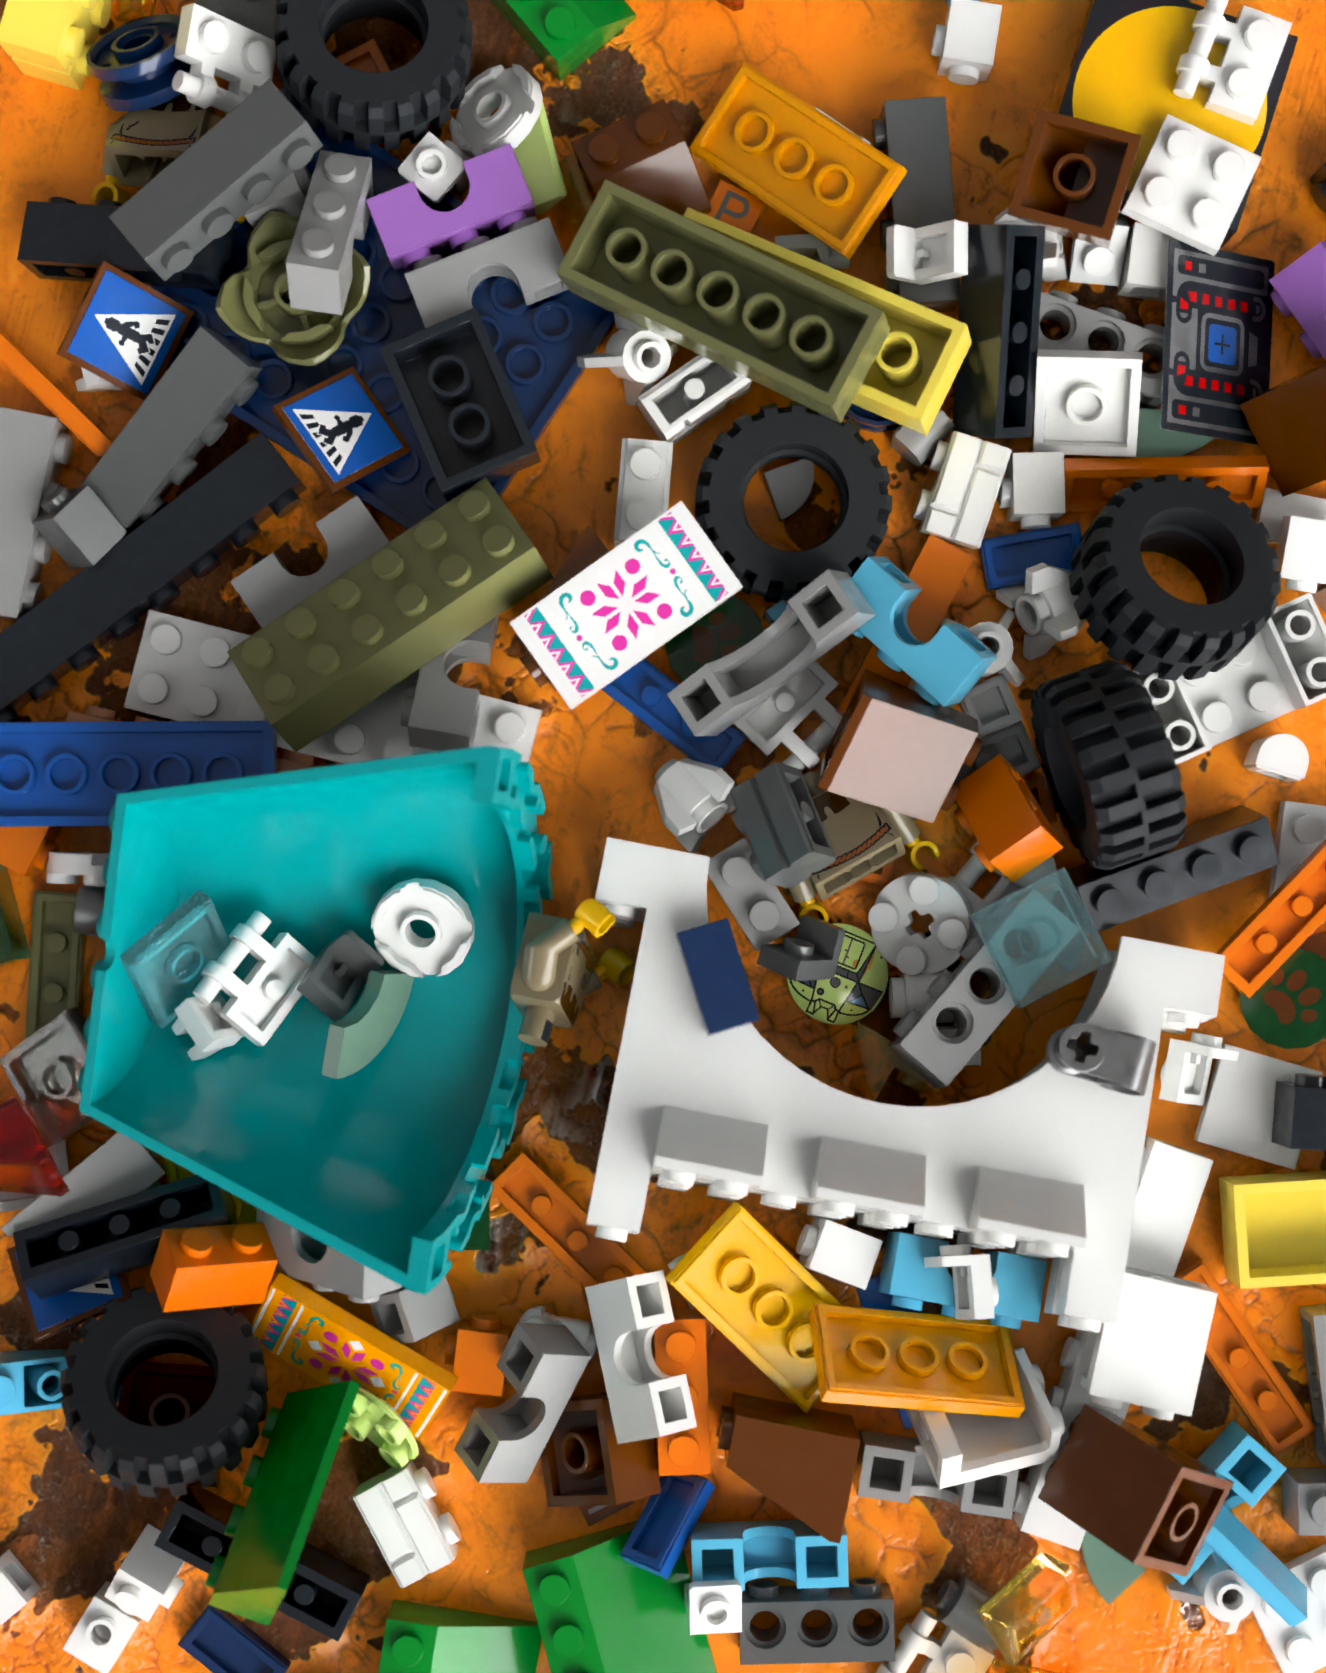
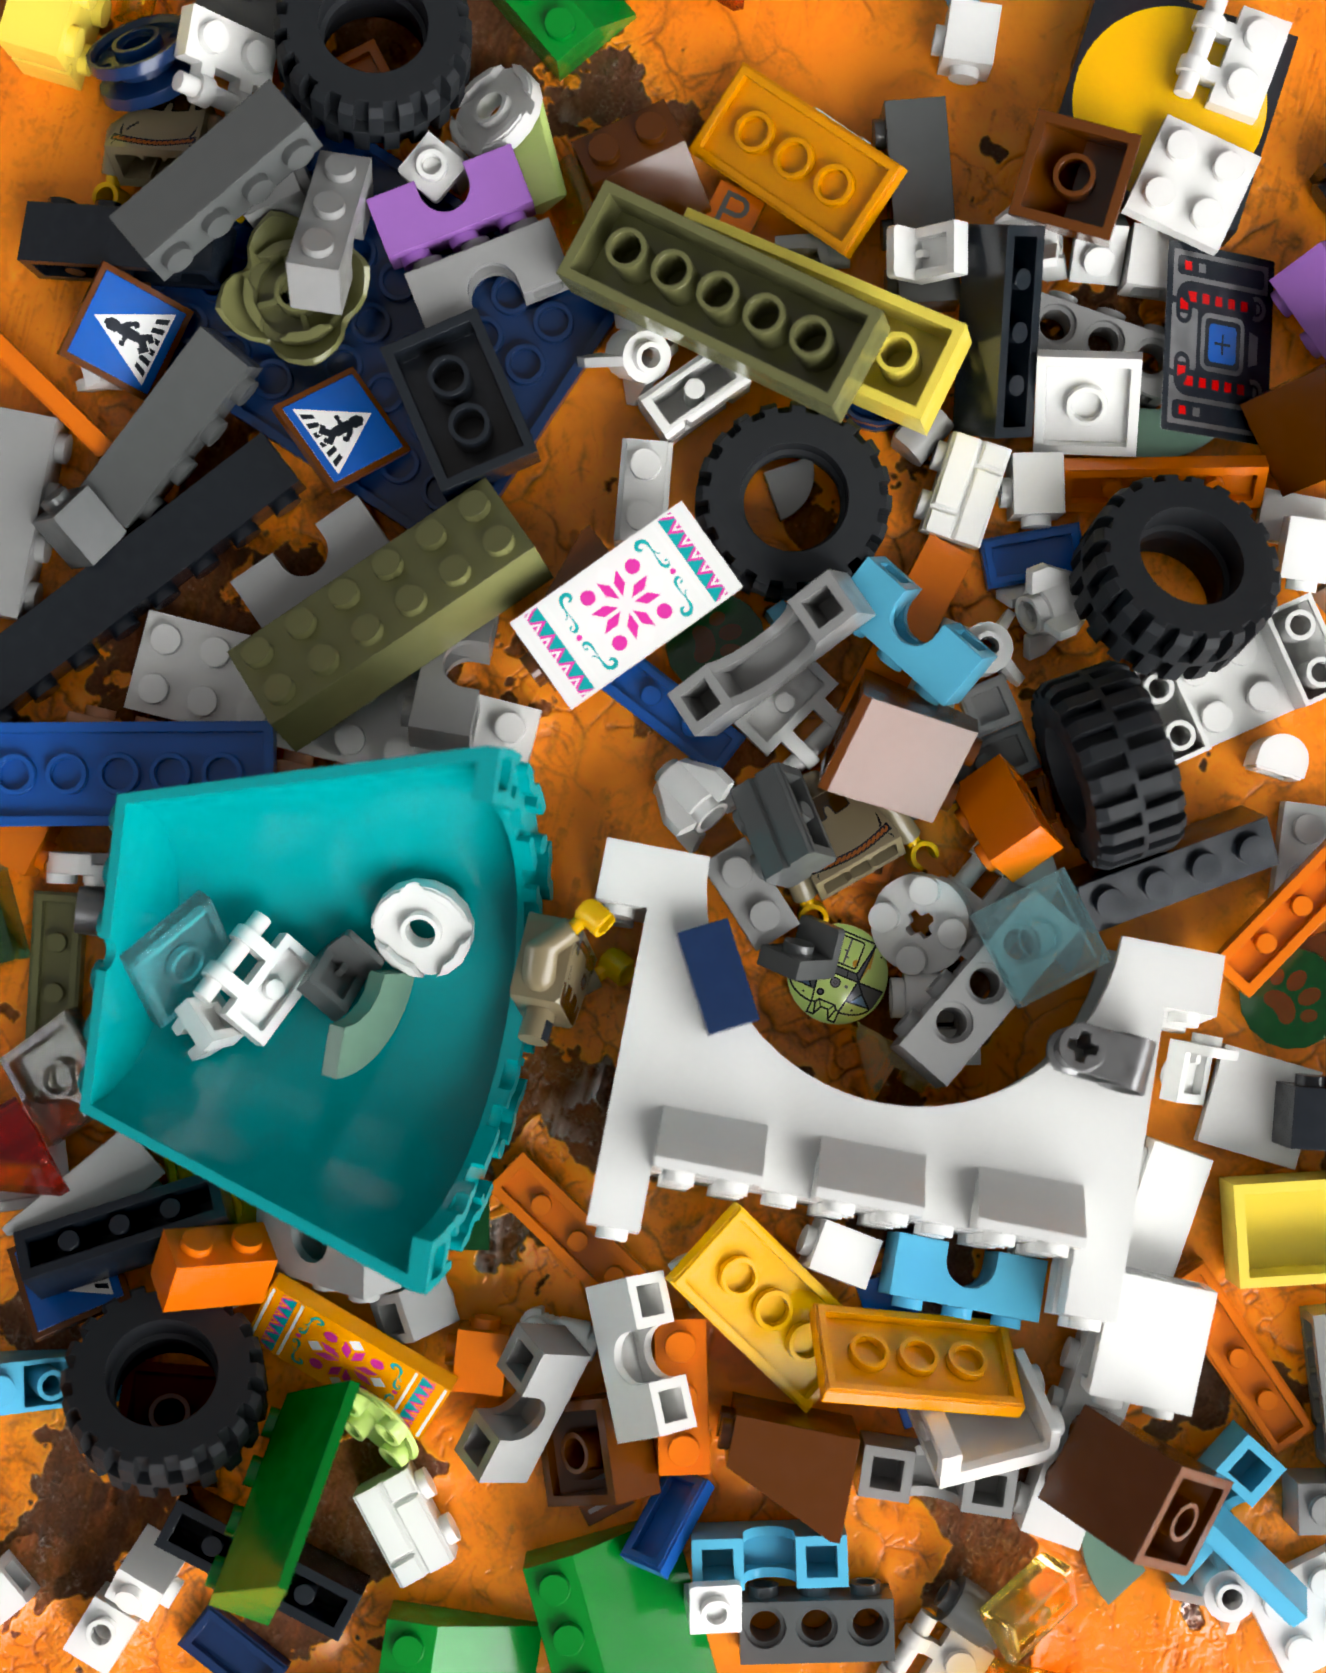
(974, 1286): white bracket -> none

